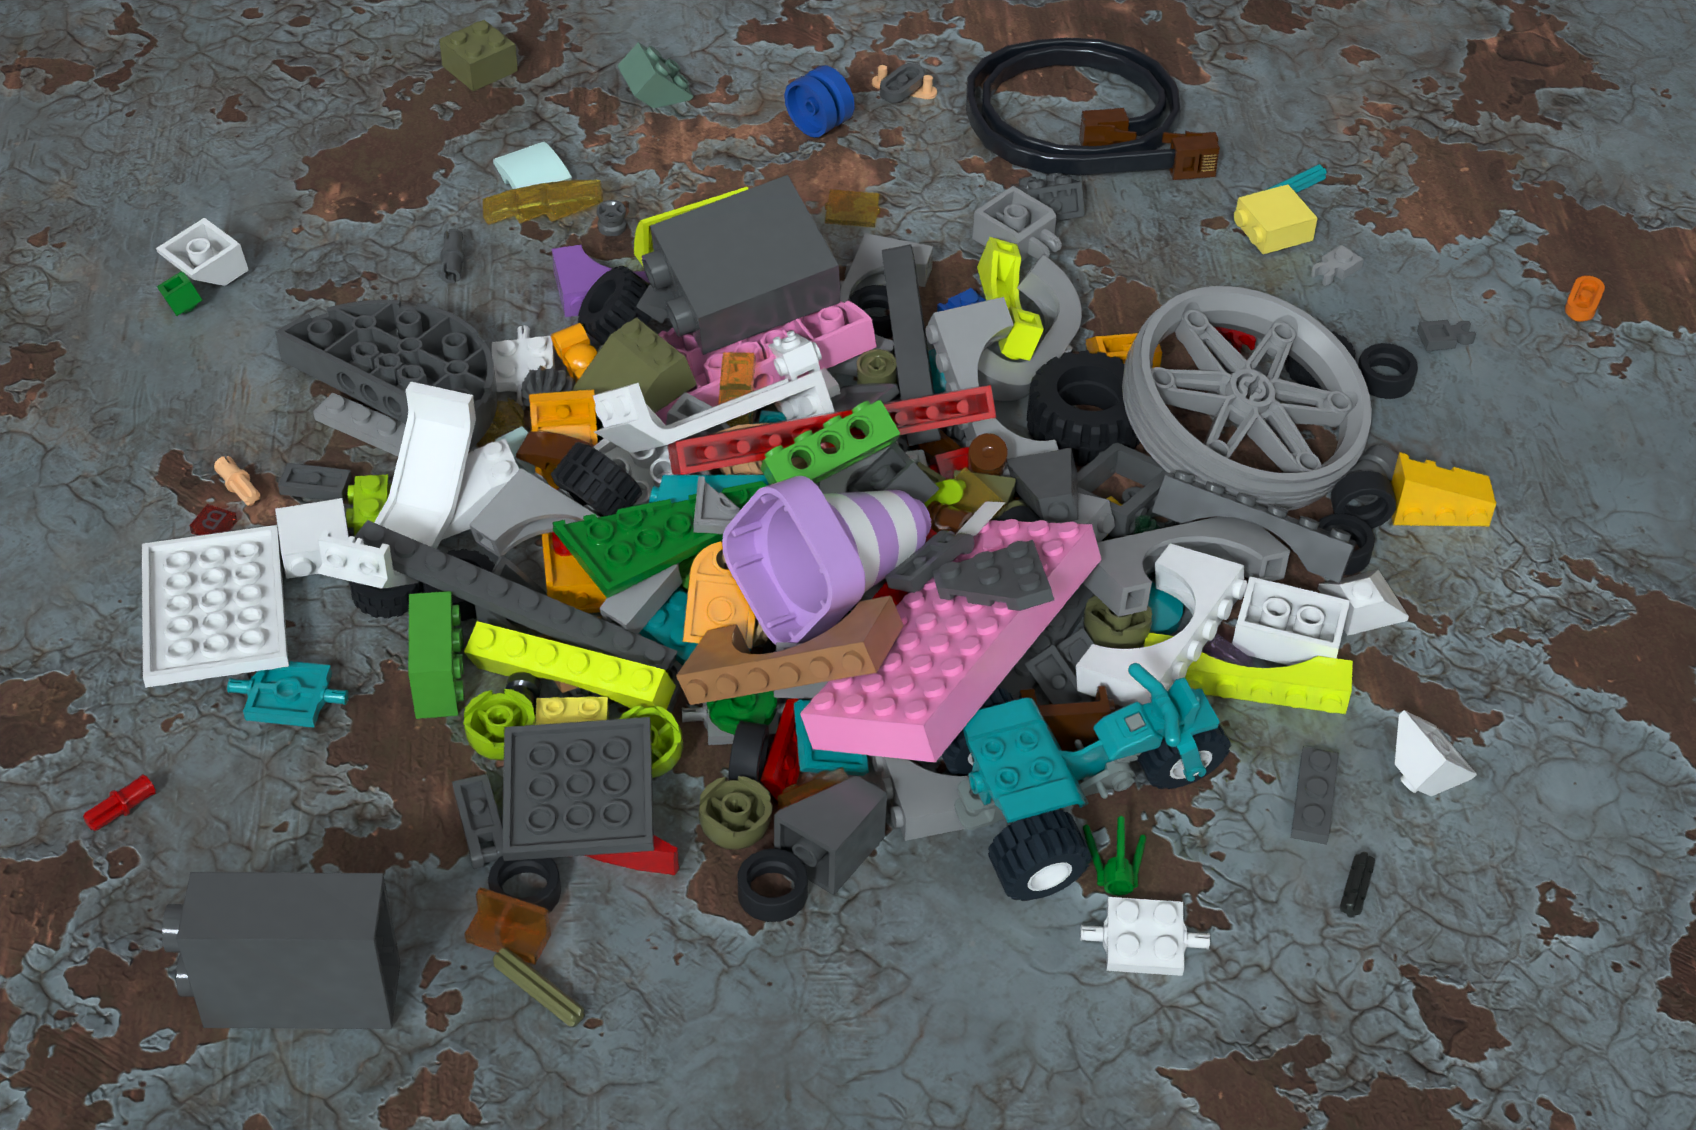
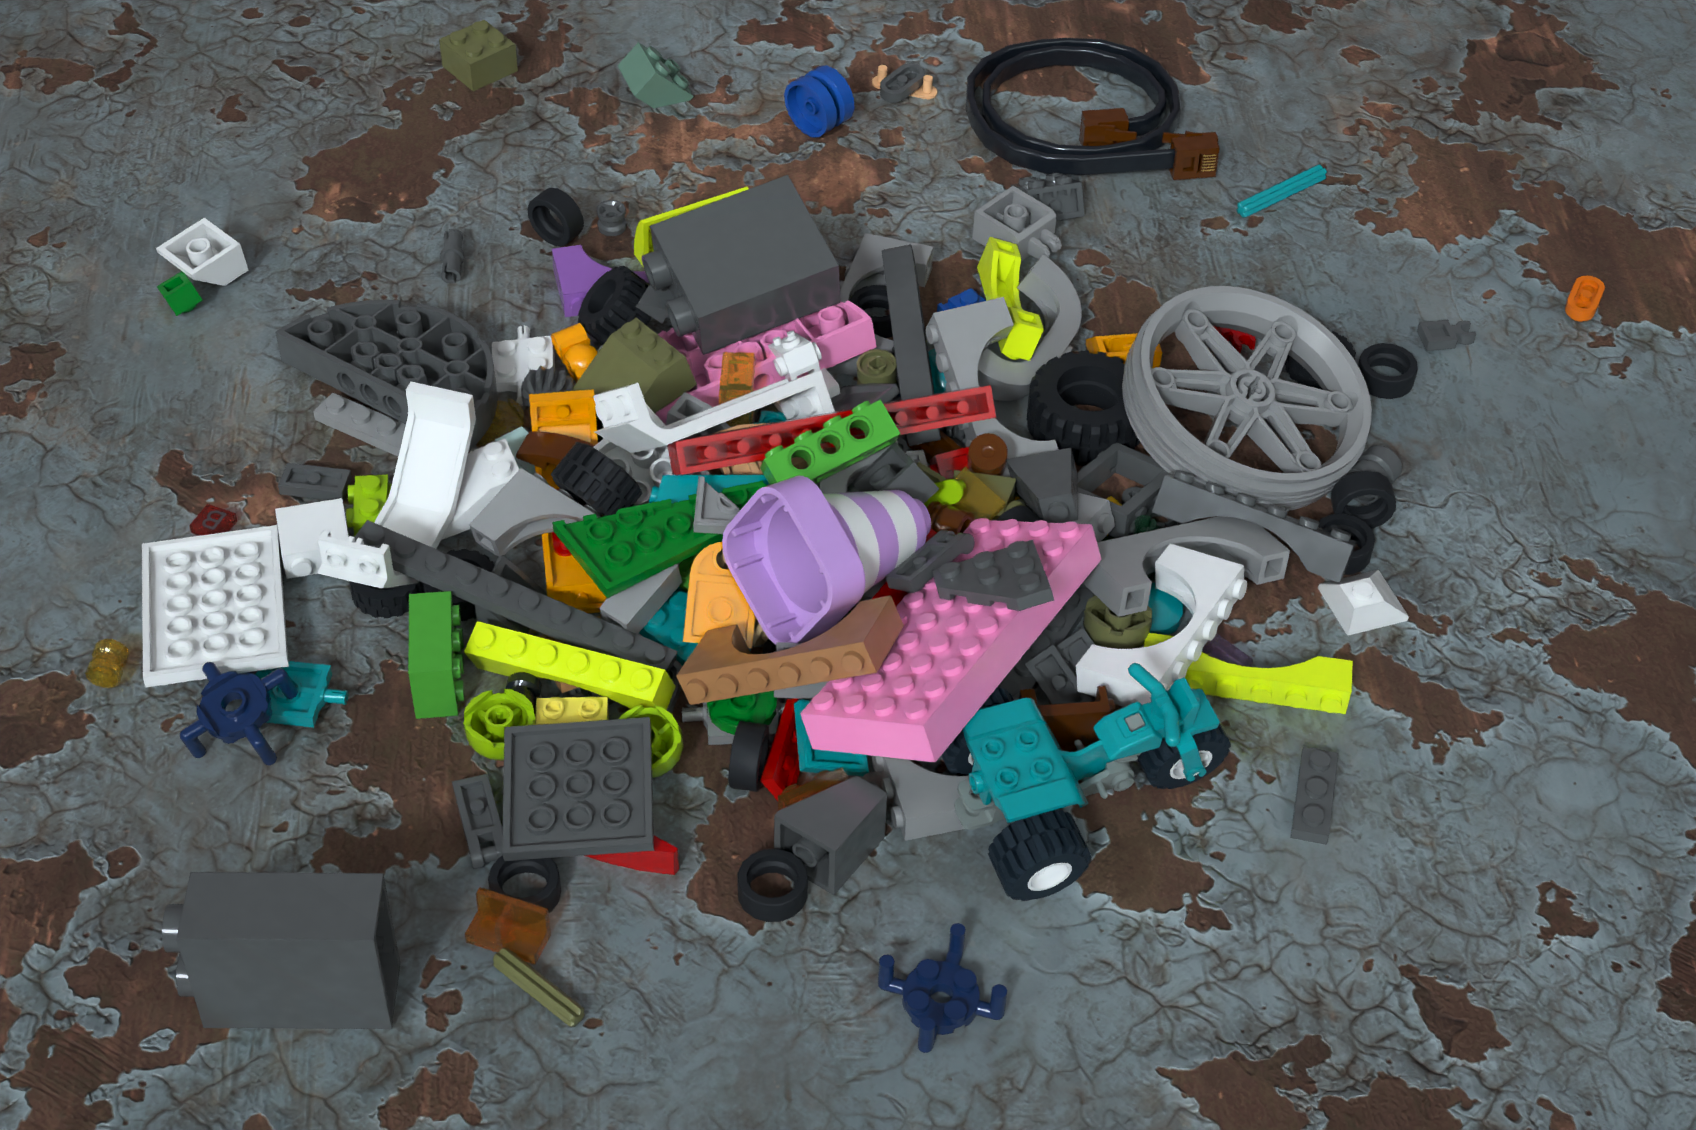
(107, 663): none -> clear yellow wheel
(119, 803): red axle -> none
(236, 480): light nougat axle -> none
(243, 721): none -> dark blue plate
(531, 166): light aqua slope -> none
(550, 198): clear yellow slope -> none
(566, 211): none -> black tyre
(735, 812): olive cylinder -> none
(852, 208): clear yellow piece -> none
(946, 977): none -> dark blue plate
(980, 518): white sticker -> none
(1117, 875): green plant -> none
(1144, 936): white plate -> none
(1275, 219): light yellow brick -> none
(1288, 623): white brick -> none
(1339, 263): light grey plate -> none
(1357, 884): pearl dark grey axle -> none
(1427, 757): white slope -> none
(1440, 496): yellow wedge -> none

